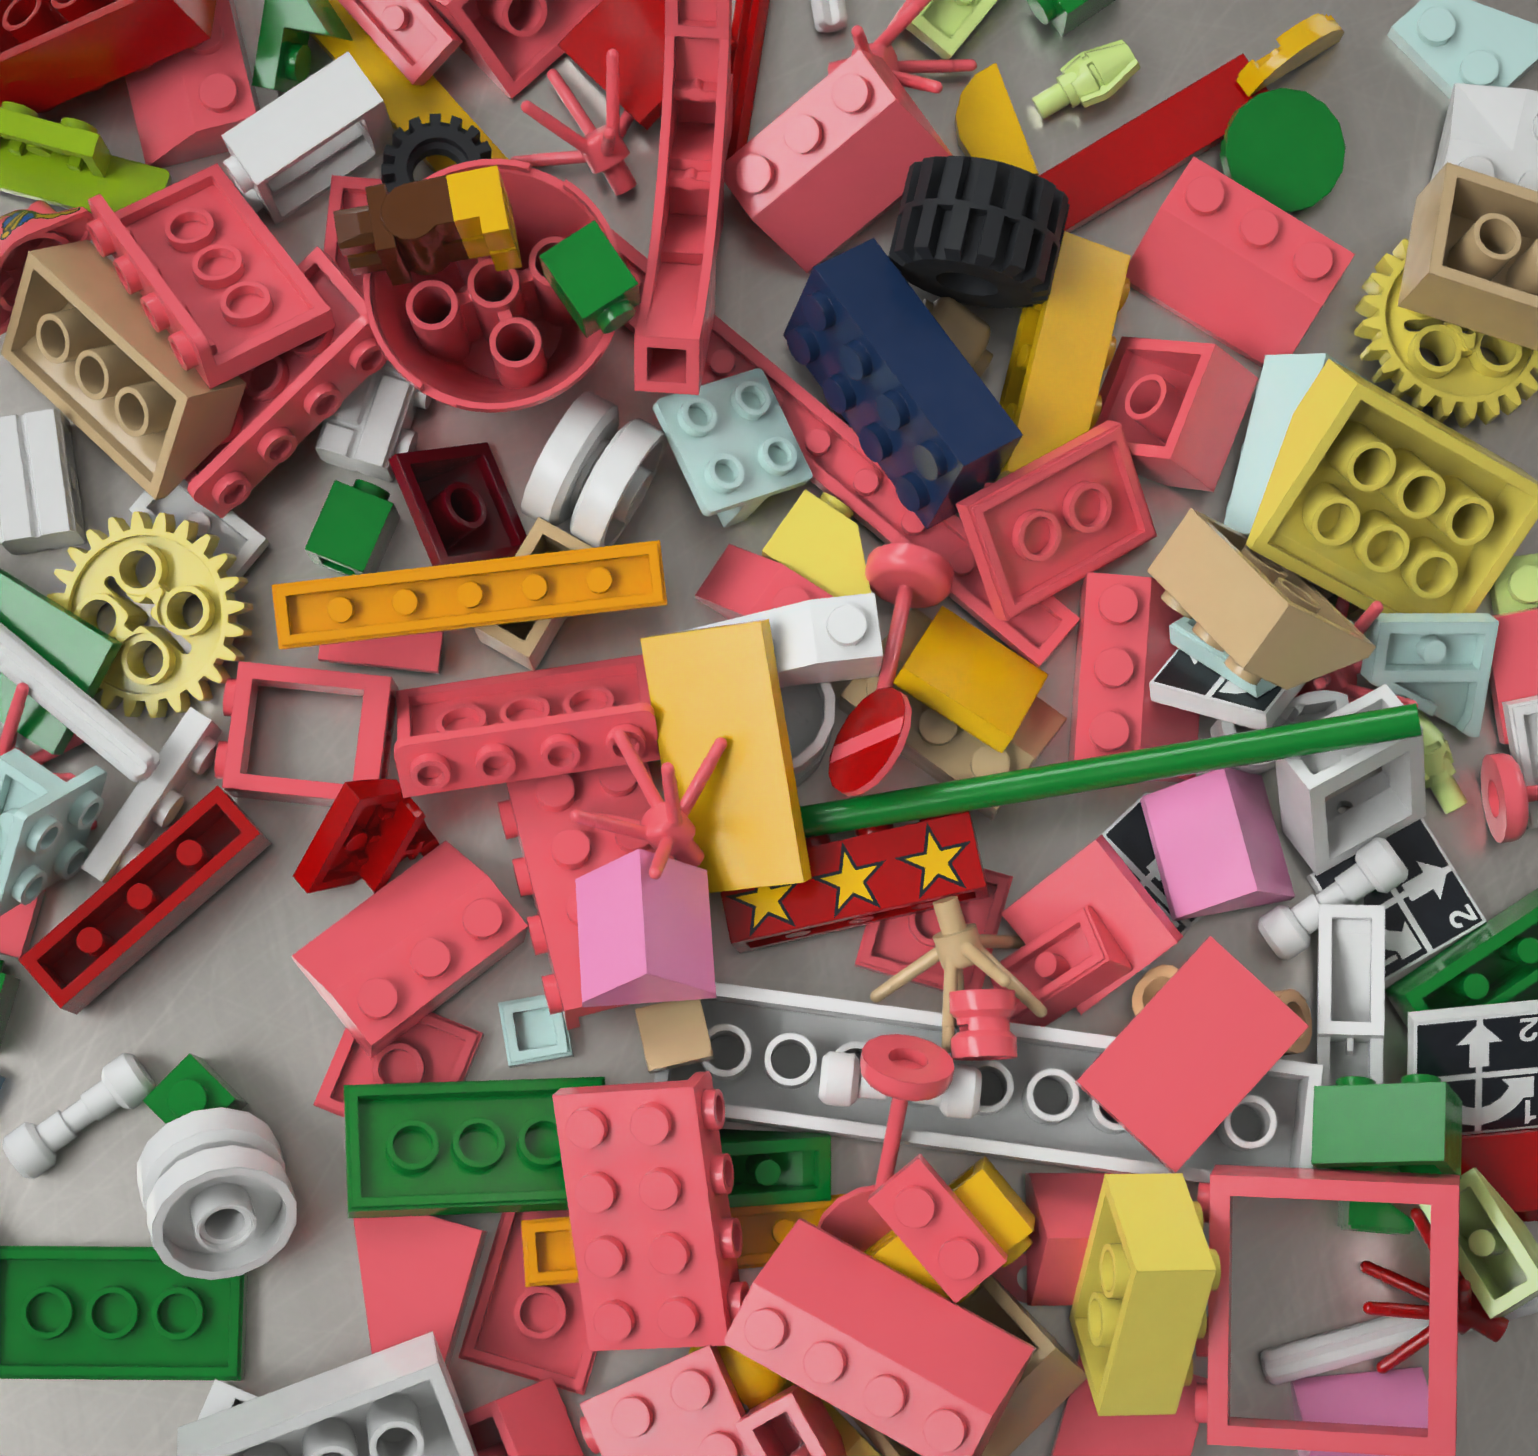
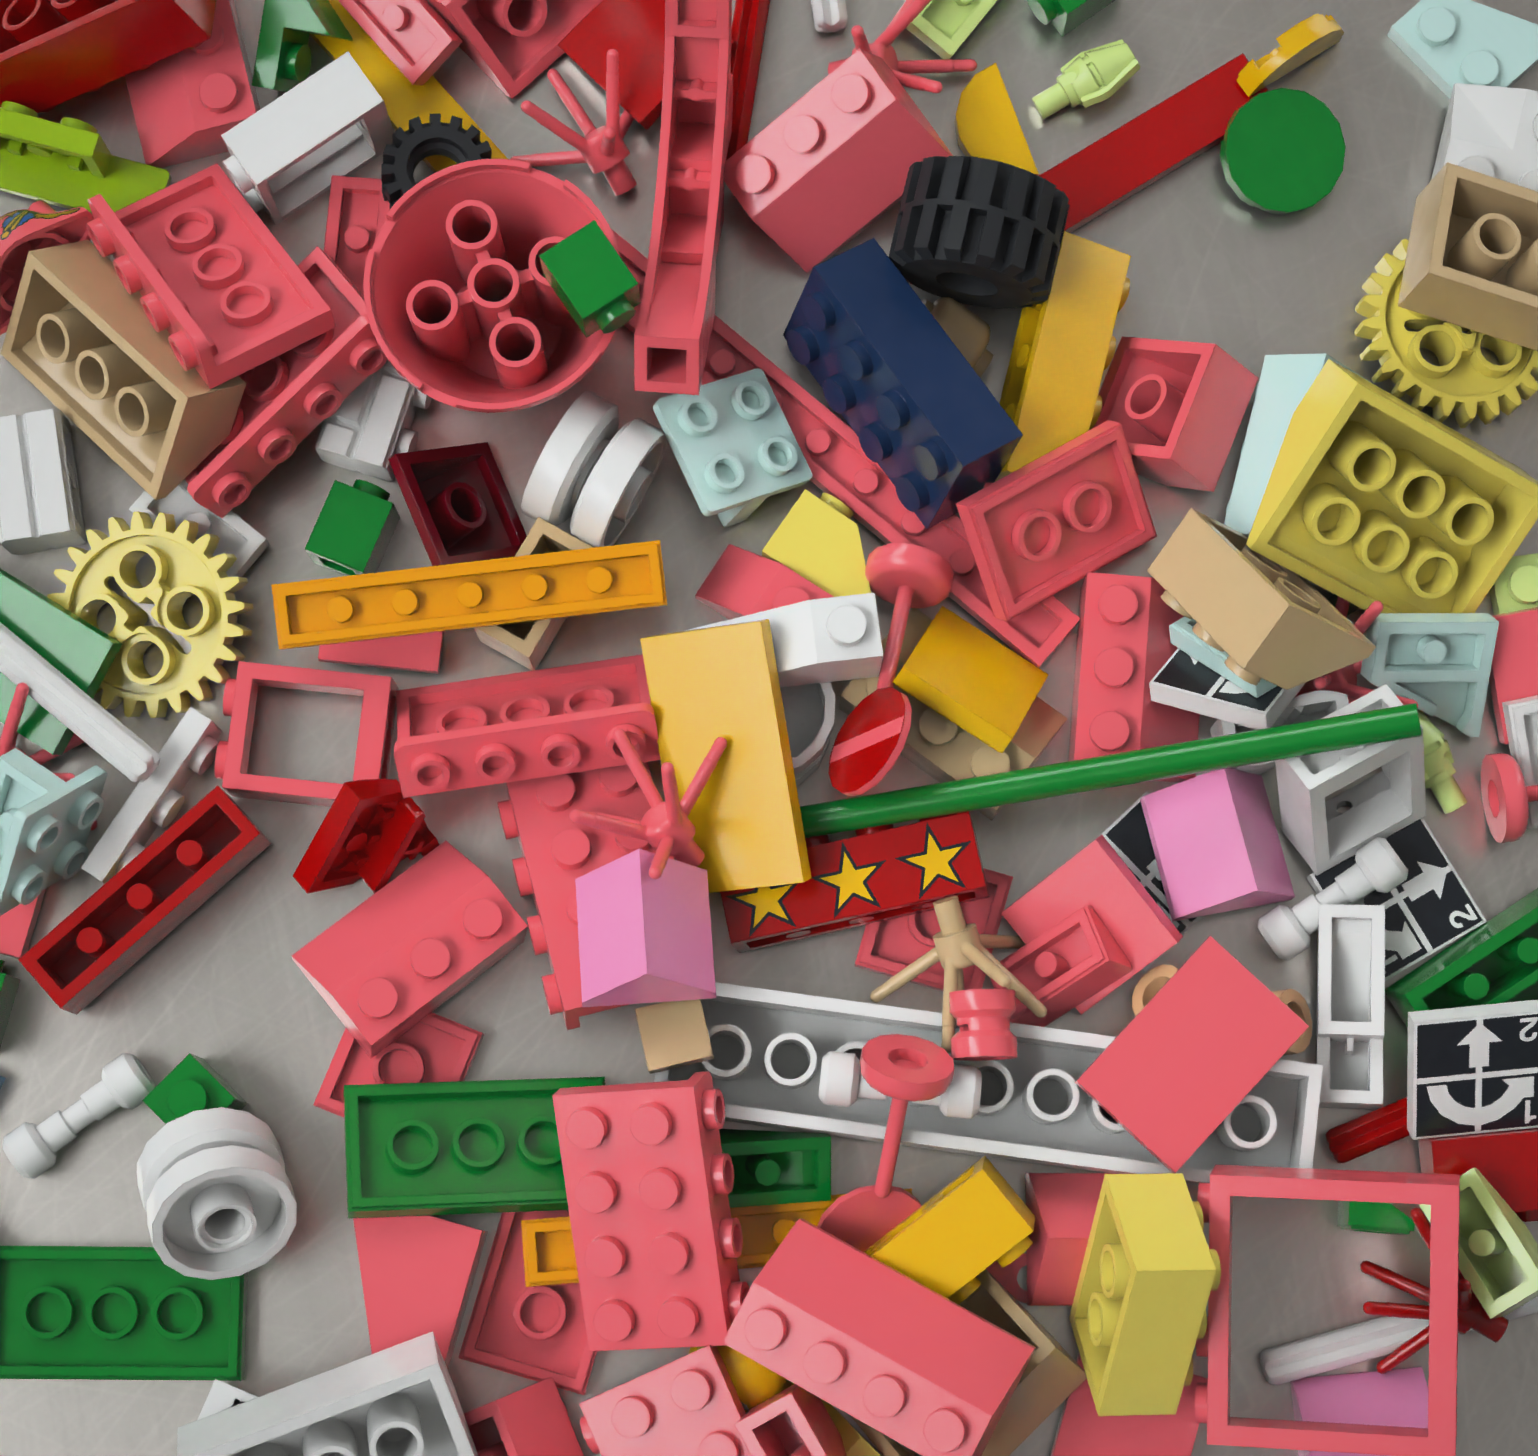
(430, 225): reddish brown hips -> none
(533, 1033): light aqua tile -> none
(937, 1228): coral plate -> none
(1236, 265): coral slope -> none
(1387, 1126): brick -> none

